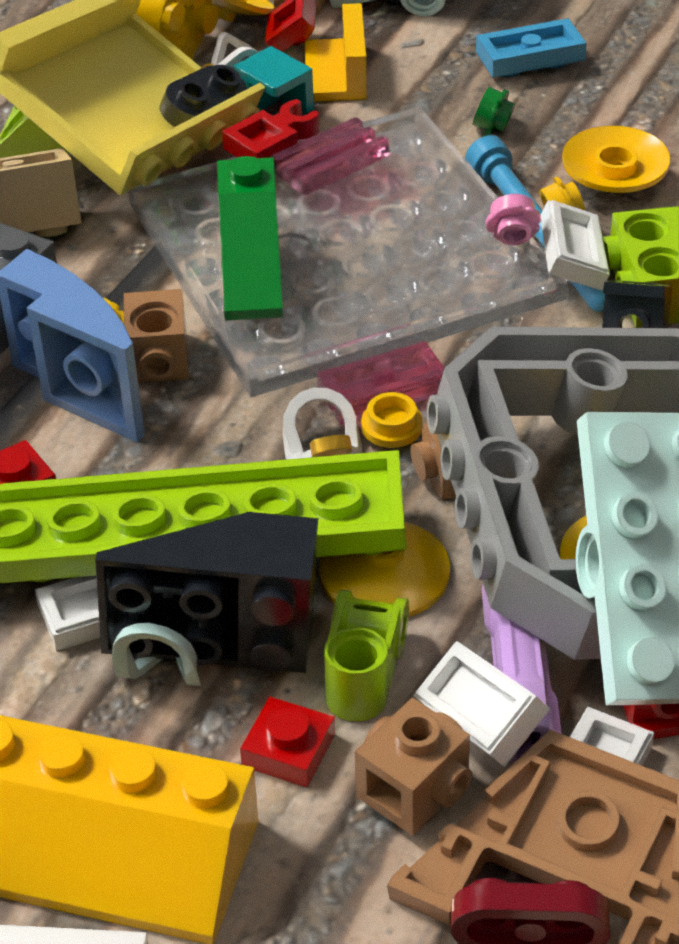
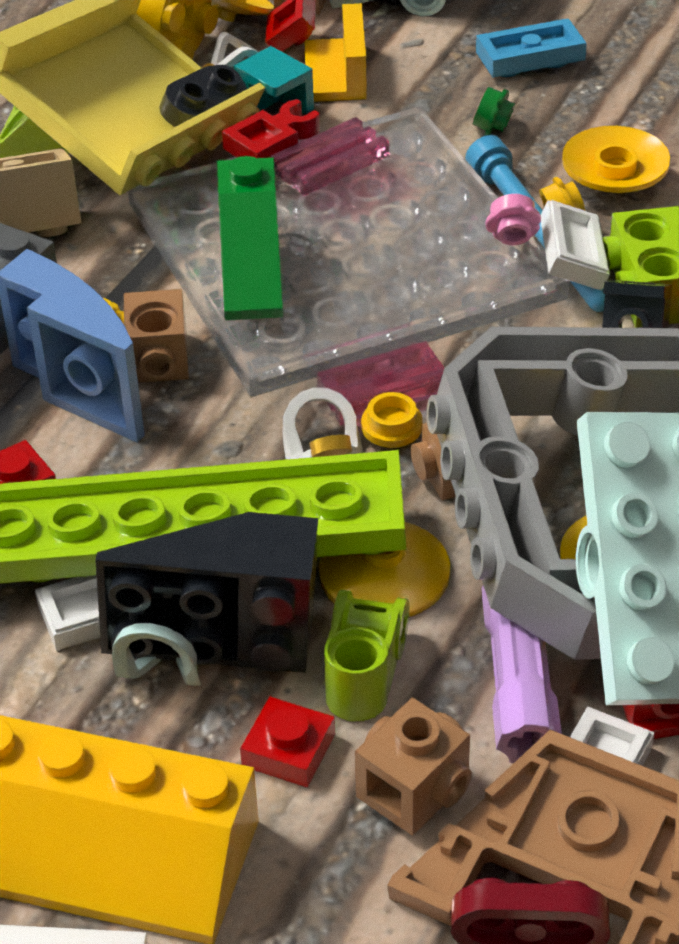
(483, 702): white tile -> none

